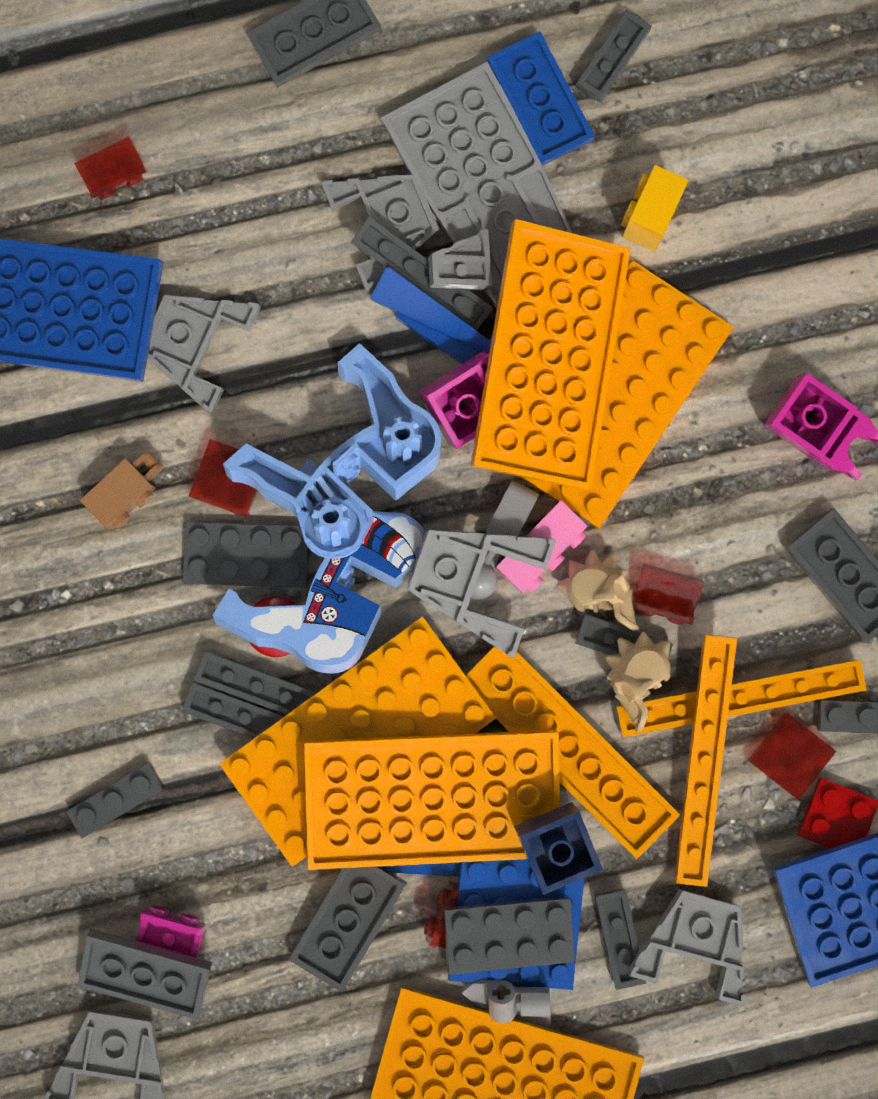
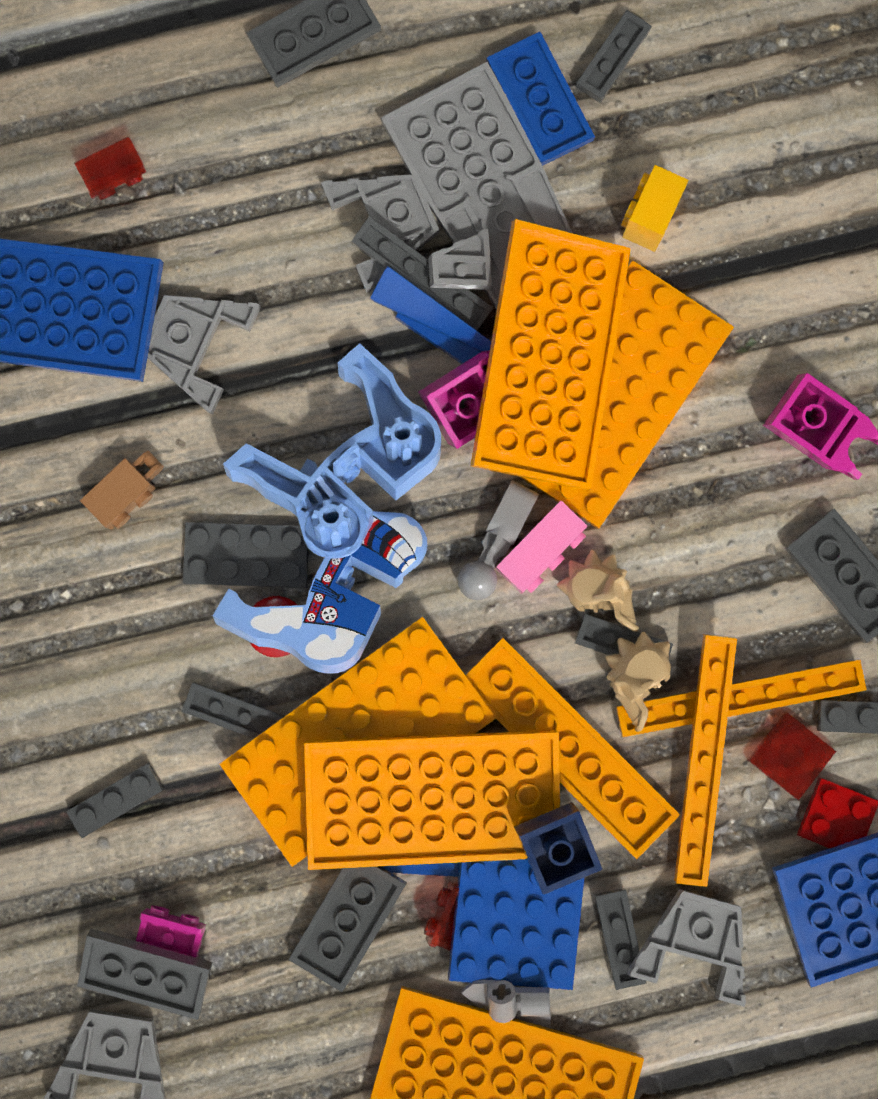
(216, 488): clear red plate -> none
(251, 684): dark grey plate -> none
(450, 568): light grey wing -> none
(508, 935): dark grey plate -> none
(667, 594): clear red bracket -> none

